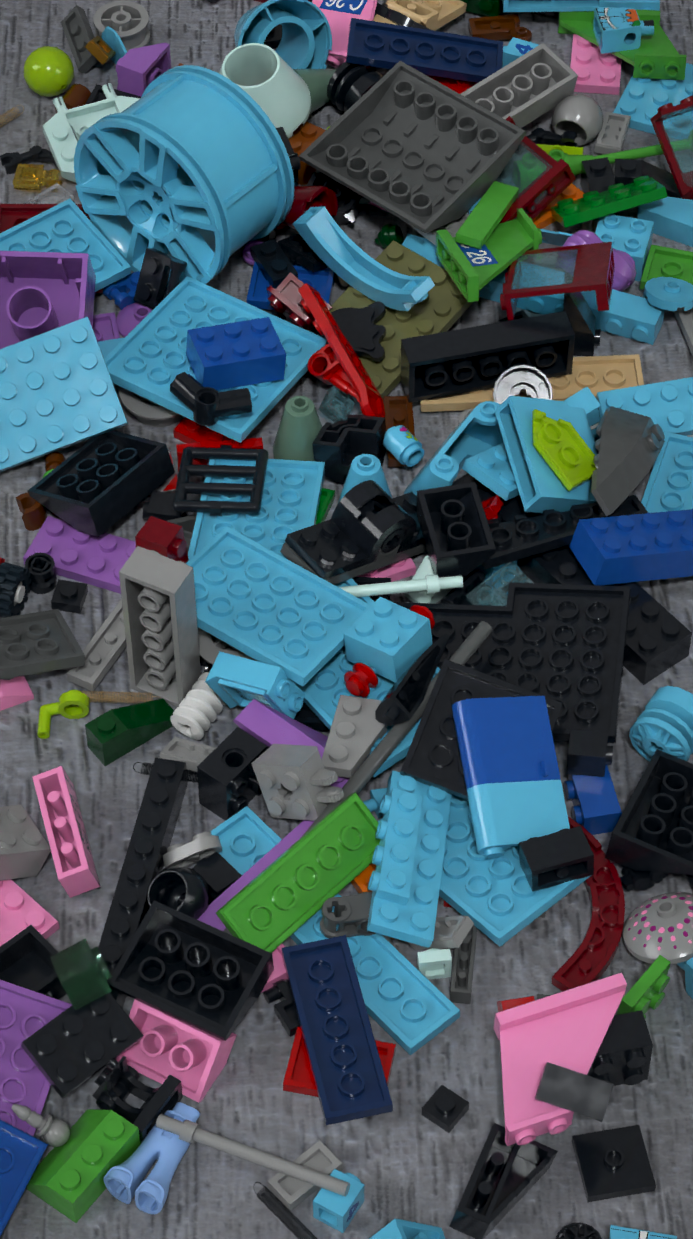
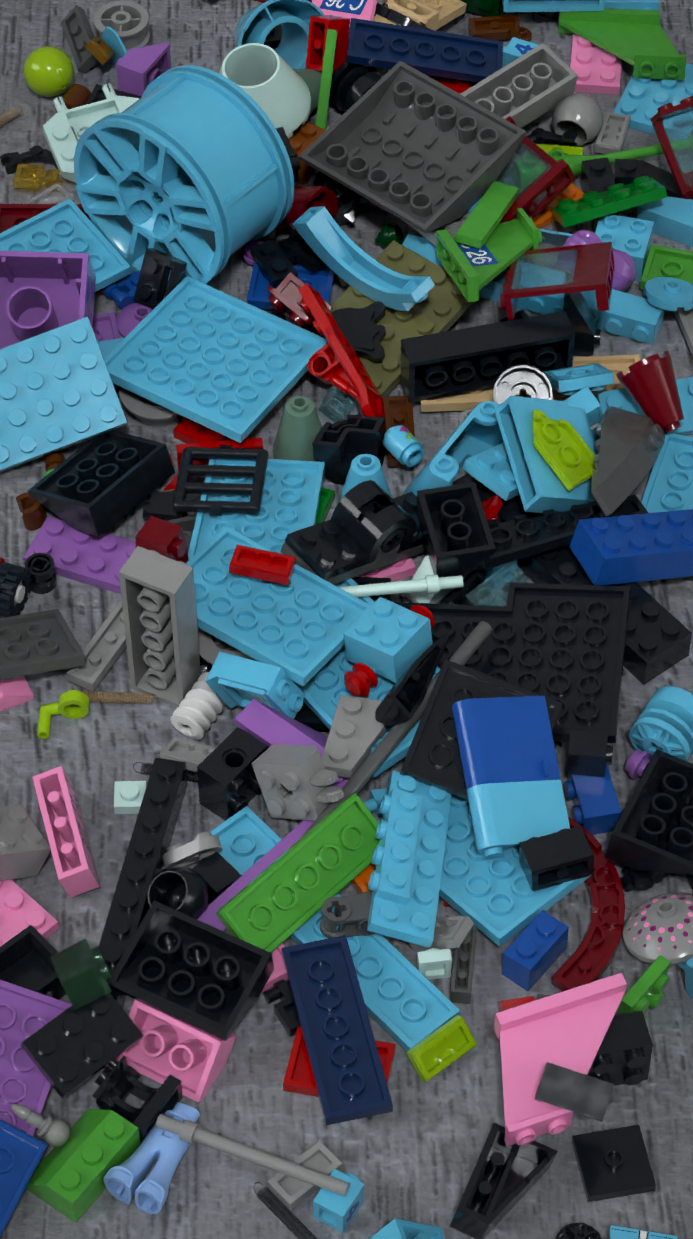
(69, 596): black plate -> none
(127, 728): dark green slope -> none
(128, 796): none -> light aqua plate
(207, 402): black piece -> none
(236, 354): blue brick -> none
(262, 564): none -> red plate
(317, 39): none -> red brick
(326, 78): none -> bright green tile
(441, 1048): none -> lime plate
(445, 1108): black plate -> none
(535, 950): none -> blue brick
(578, 377): none -> medium azure plate
(619, 29): medium azure torso -> none
(637, 763): none -> medium lavender plate
(655, 390): none -> dark red cone

